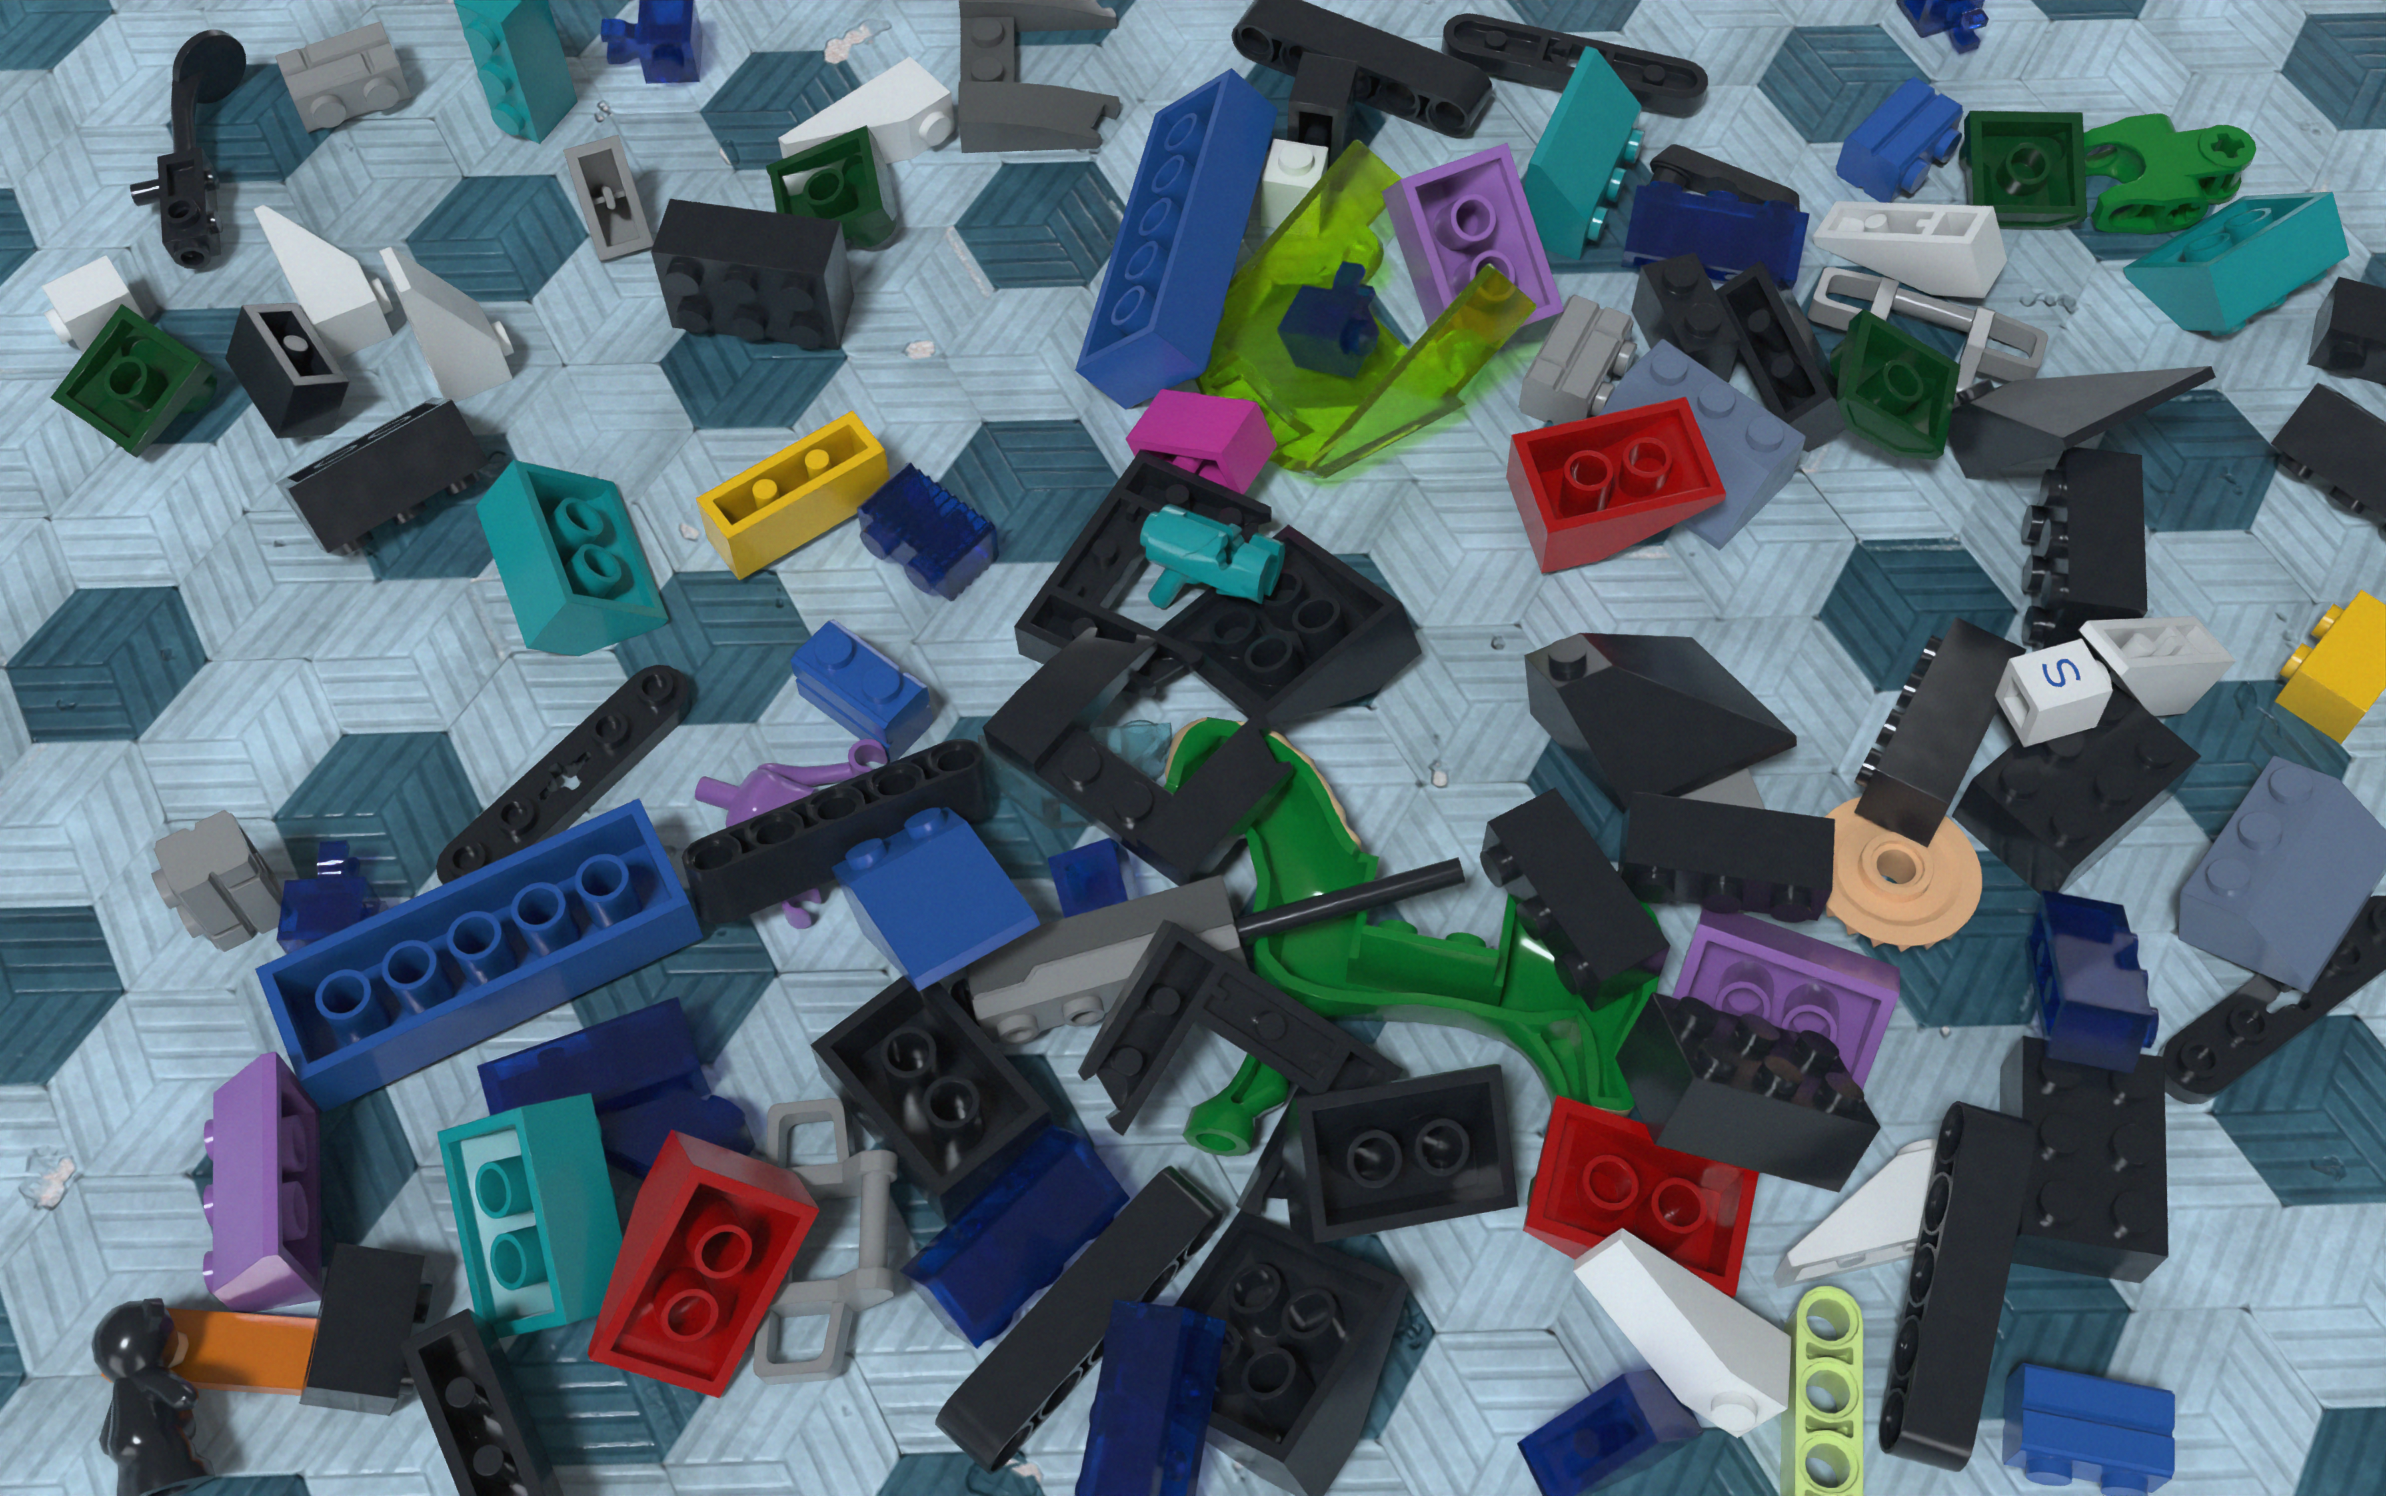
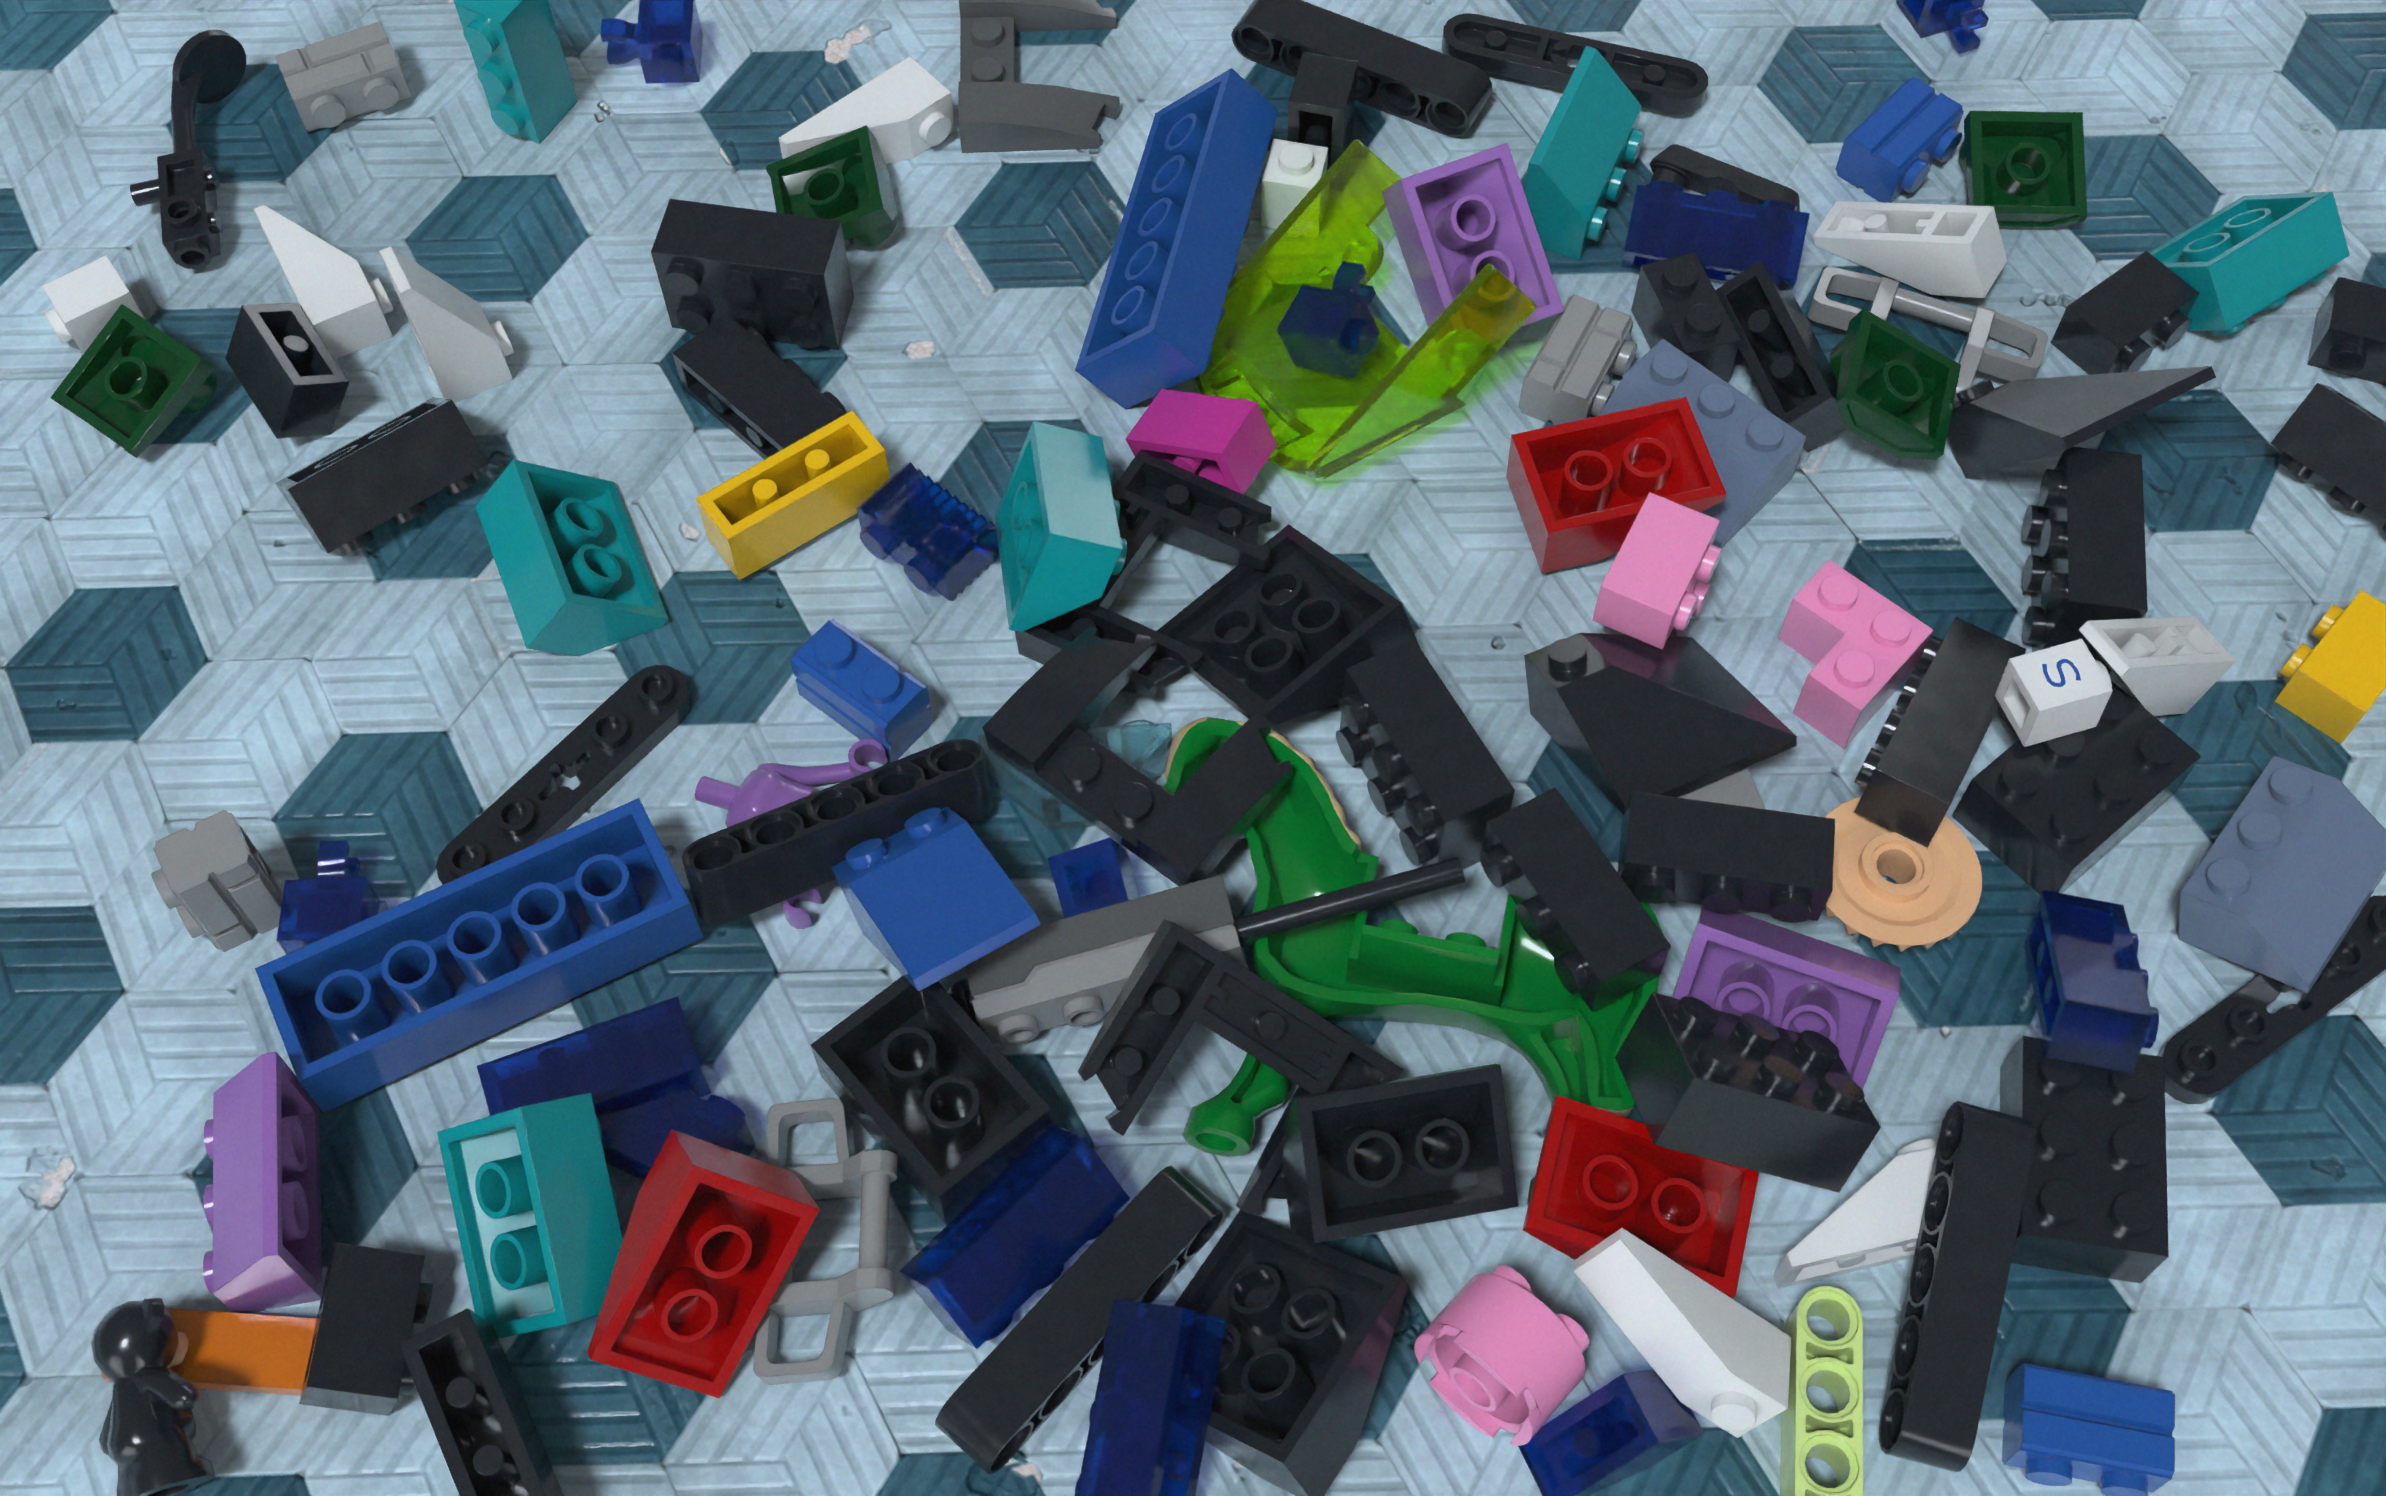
(608, 197): light grey slope -> none
(752, 388): none -> black brick
(1057, 526): none -> teal slope
(1208, 552): teal piece -> none
(1420, 756): none -> black brick
(1503, 1355): none -> bright pink brick
(1659, 572): none -> bright pink brick
(1859, 649): none -> bright pink brick
(2126, 317): none -> black brick
(2164, 172): green piece -> none

